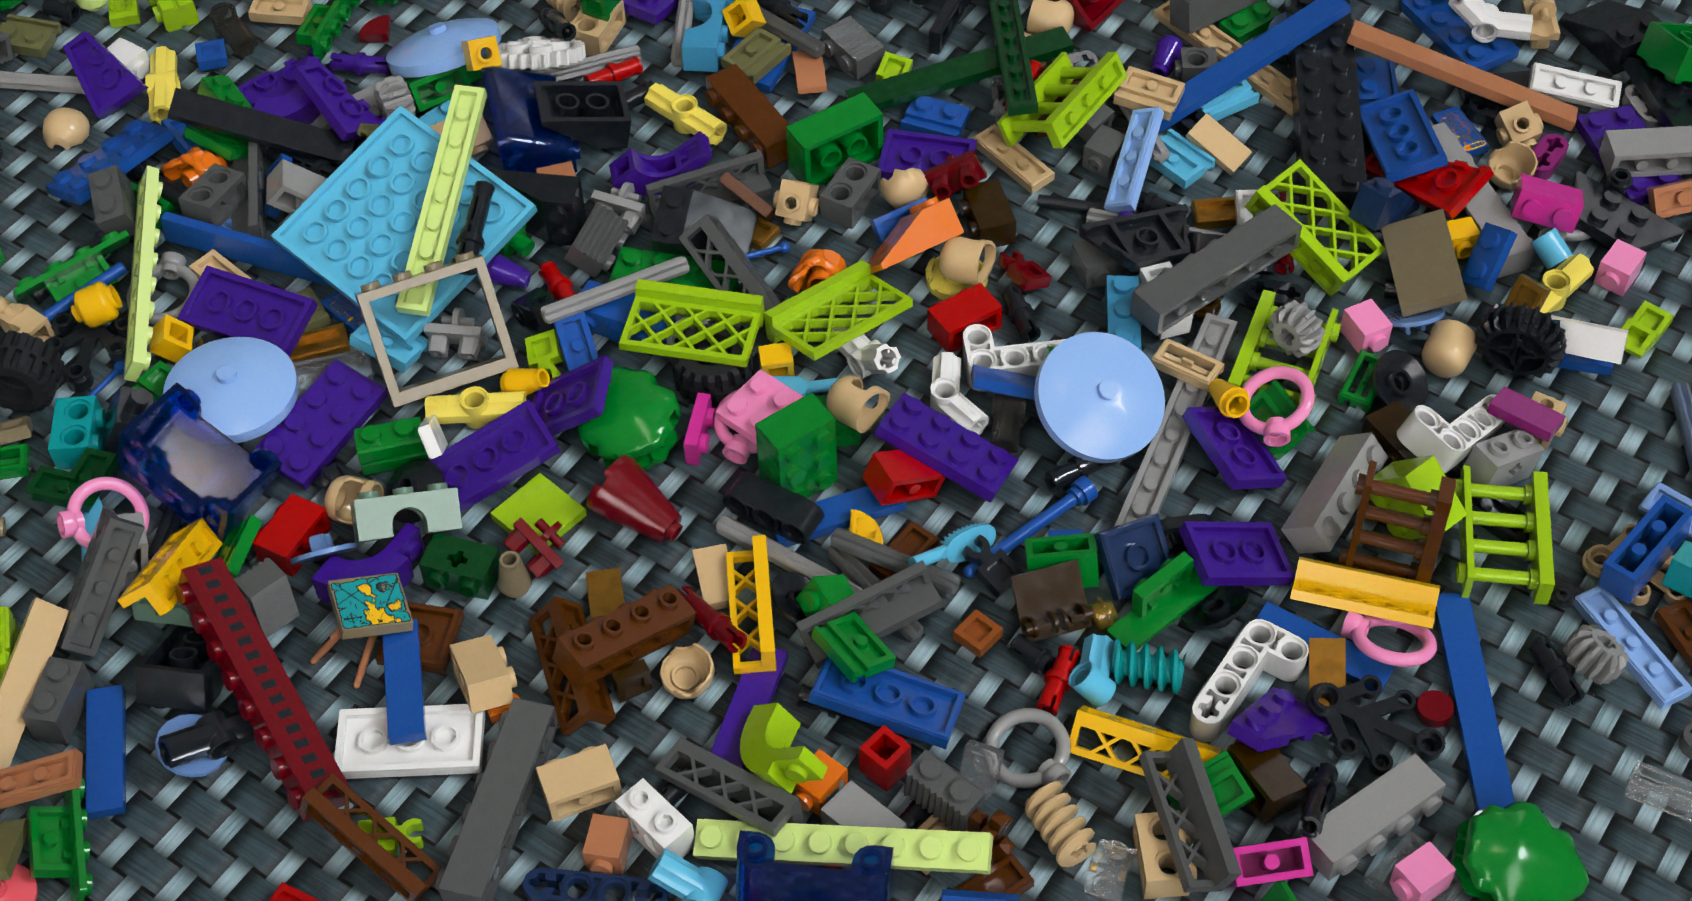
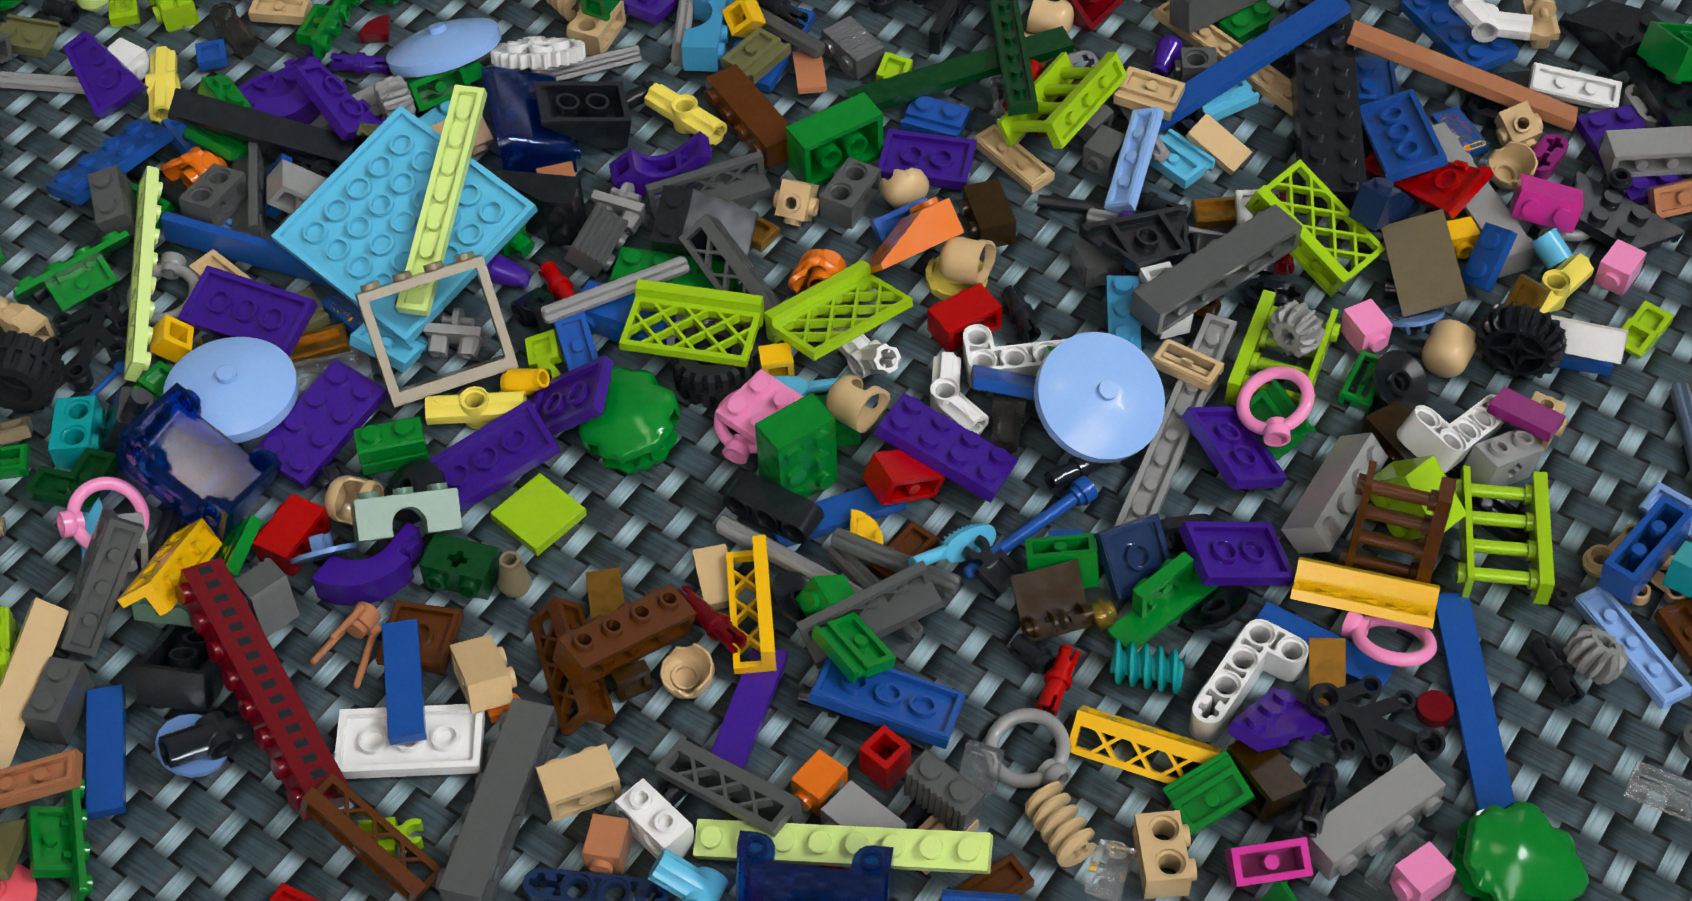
(64, 304): blue bar -> none
(65, 128): tan hair -> none
(96, 304): yellow head -> none
(370, 606): tile -> none
(432, 436): white tile -> none
(471, 237): black pin -> none
(472, 53): yellow plate -> none
(546, 557): dark red hips -> none
(557, 24): black pin -> none
(617, 71): red pin -> none
(635, 502): dark red cone -> none
(697, 436): dark pink plate -> none
(747, 196): reddish brown tile -> none
(768, 749): lime arch -> none
(783, 247): blue hinge -> none
(955, 174): dark red hips -> none
(977, 633): dark orange plate -> none
(996, 826): reddish brown rock -> none
(1025, 274): dark red plate -> none
(1092, 674): medium azure piece -> none
(1198, 818): dark grey fence -> none
(1229, 398): yellow cone -> none

